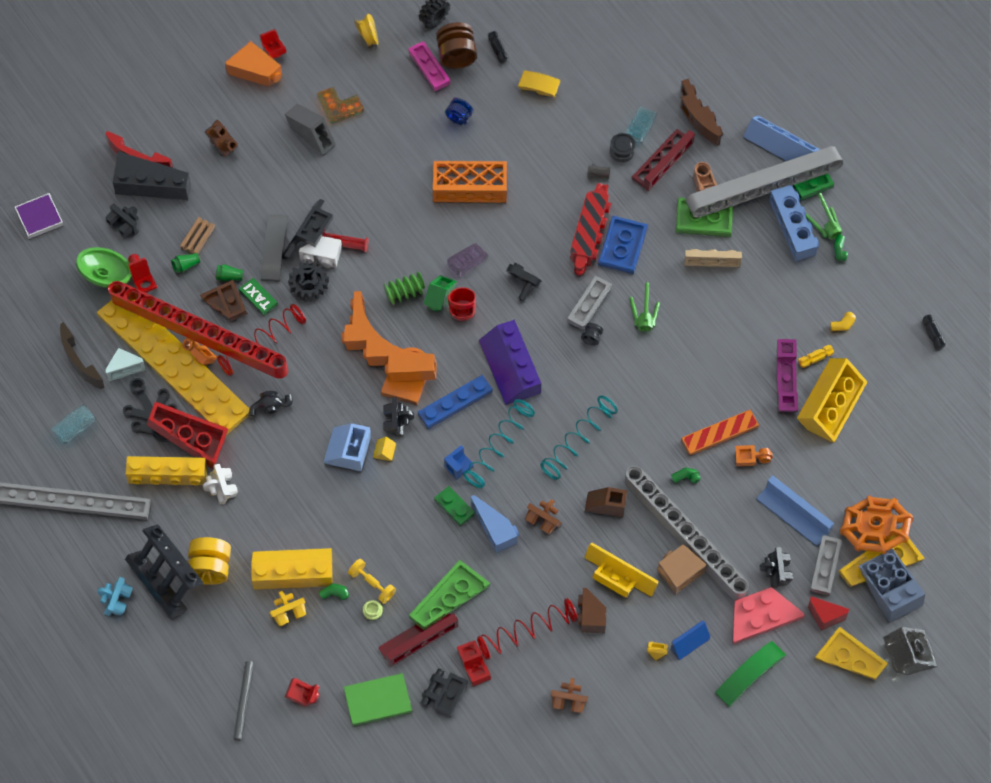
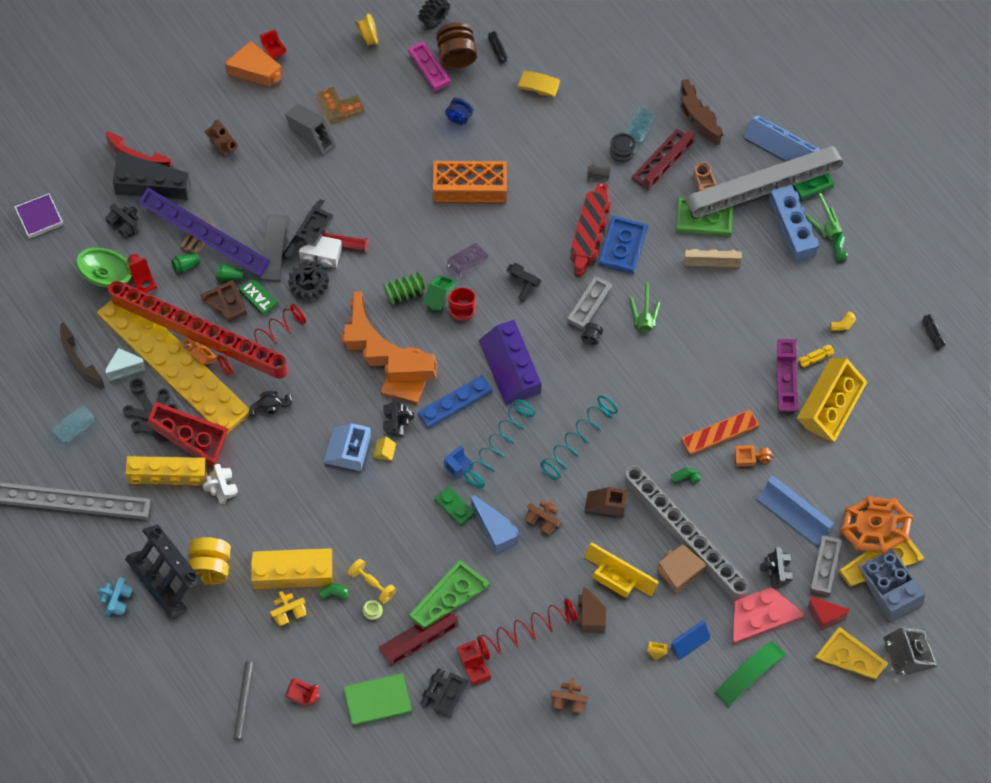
(204, 232): none -> dark purple plate

